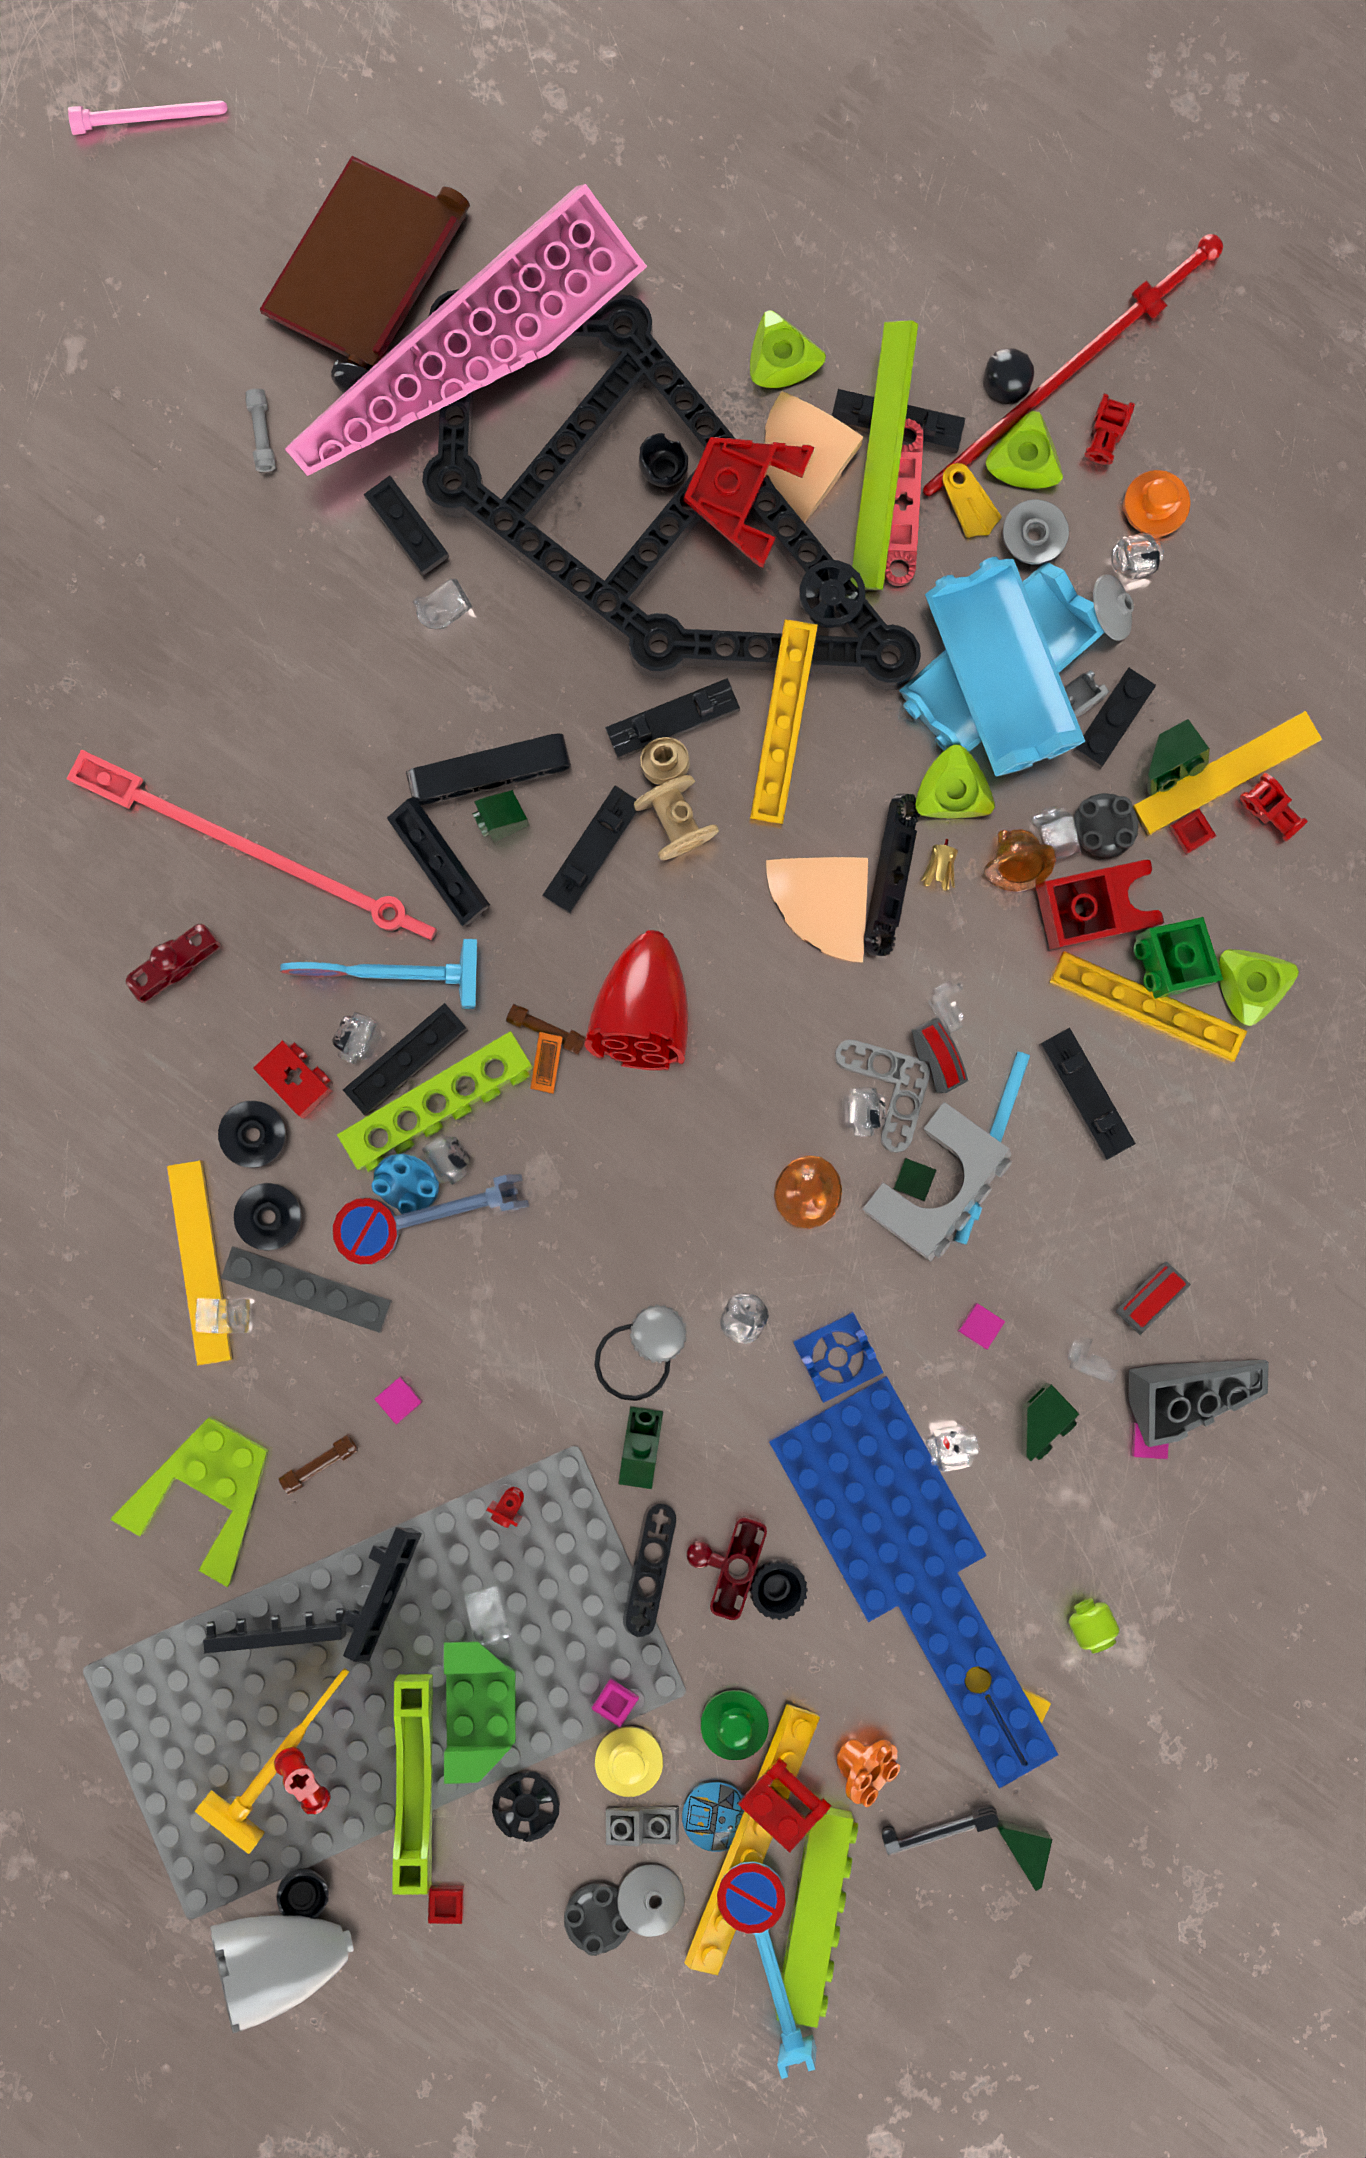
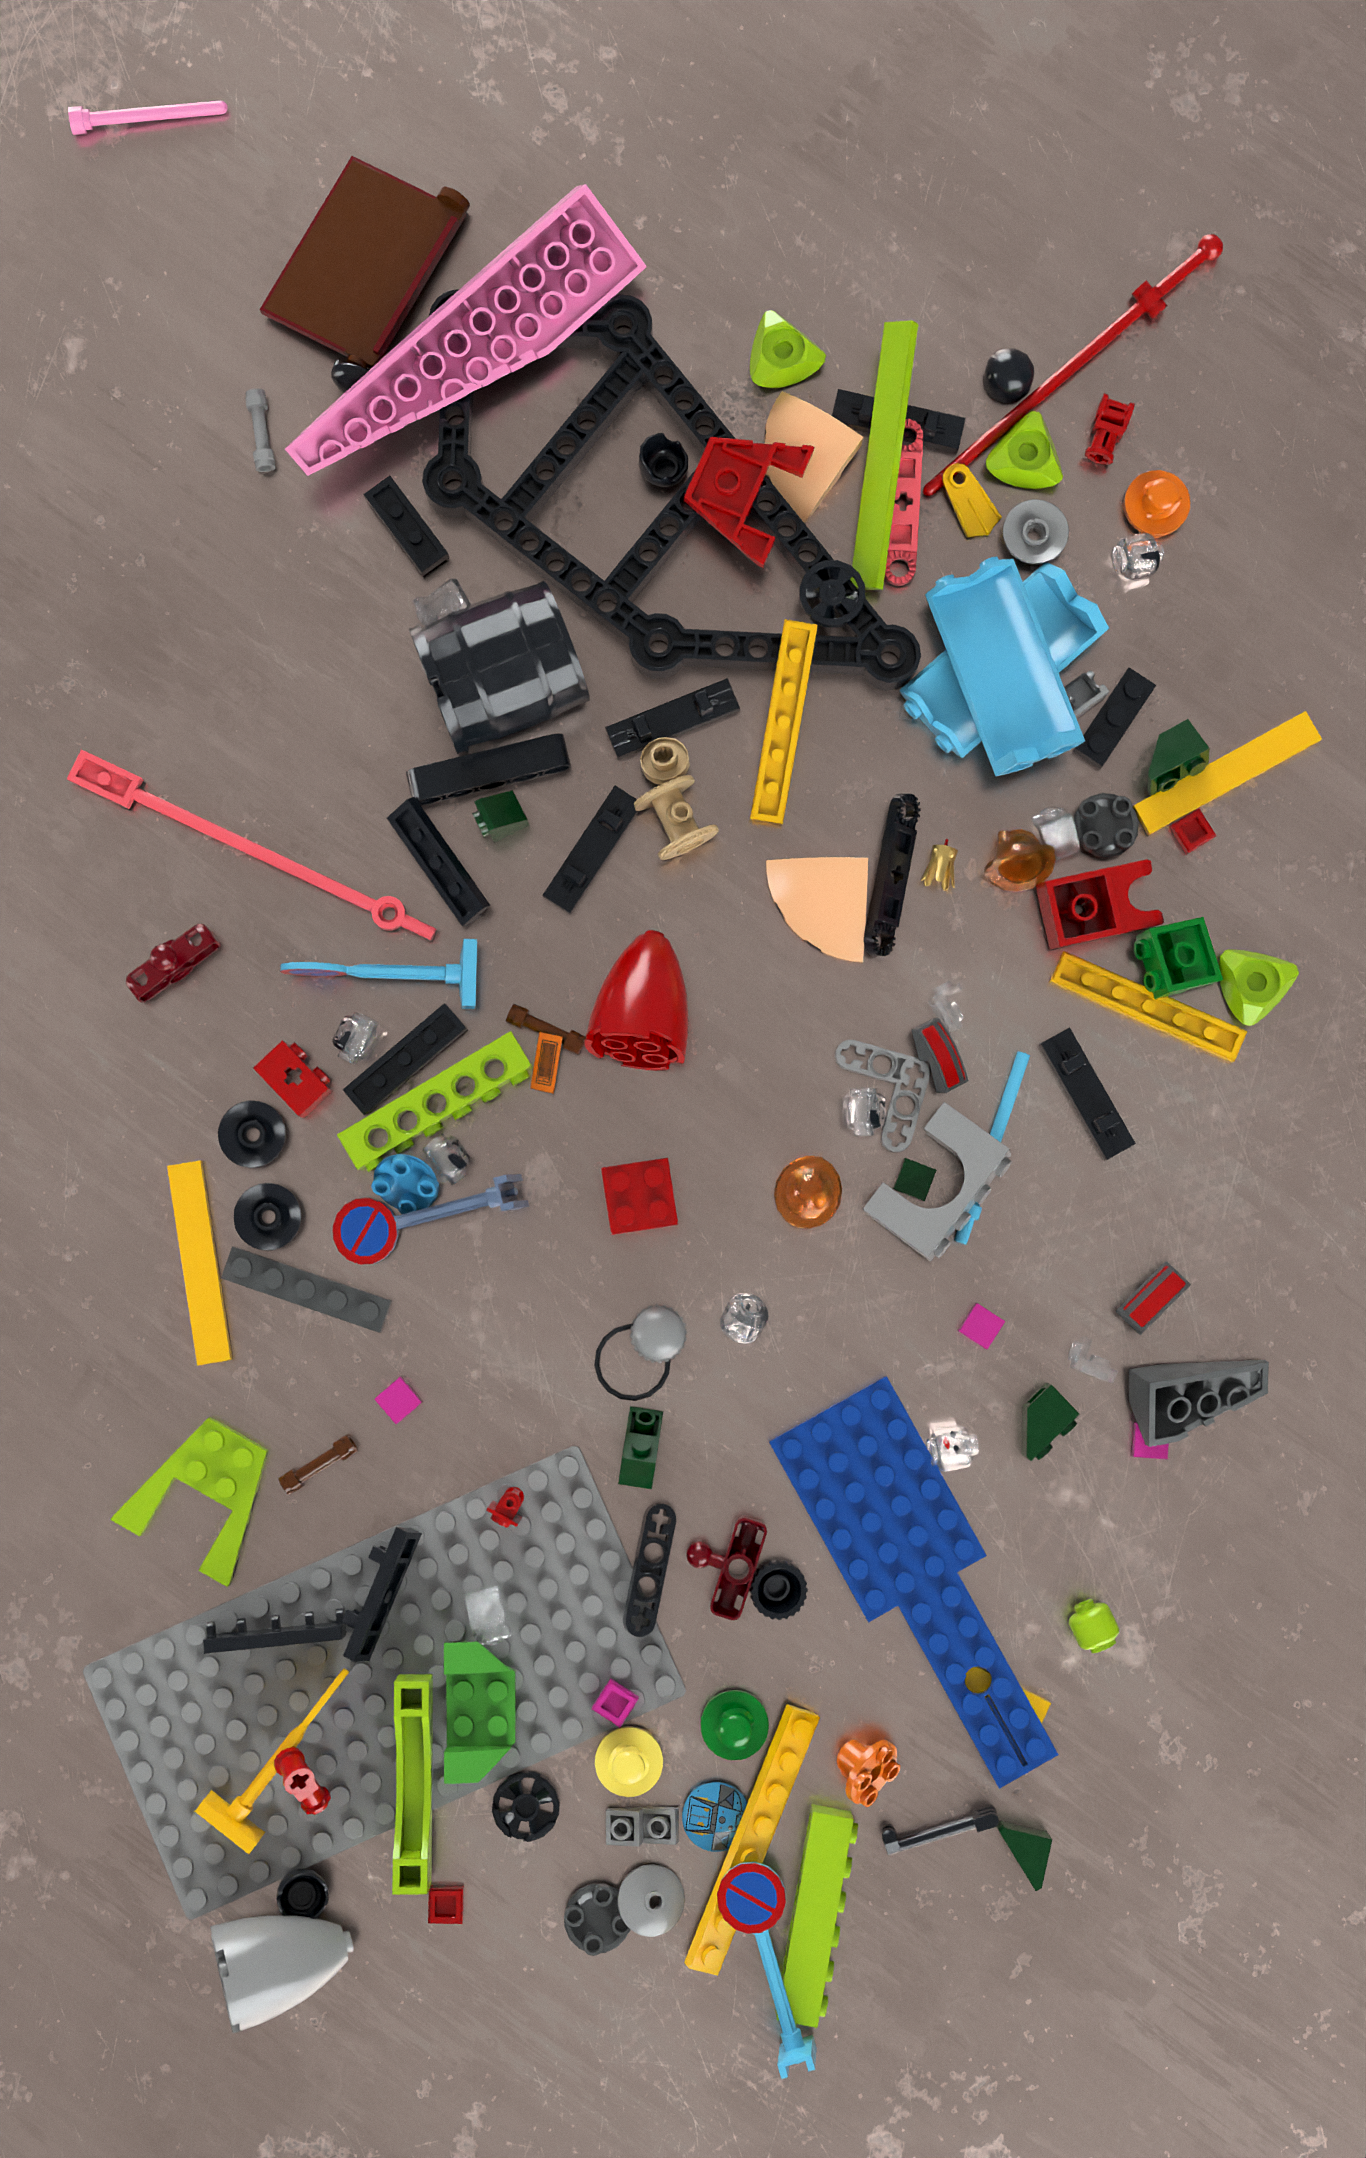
(222, 1315): clear bracket -> none
(501, 665): none -> black piece
(639, 1196): none -> red brick
(776, 1813): red plate -> none
(870, 1365): blue piece -> none
(954, 787): lime hat -> none
(1113, 607): light grey dish -> none
(1273, 806): red connector -> none

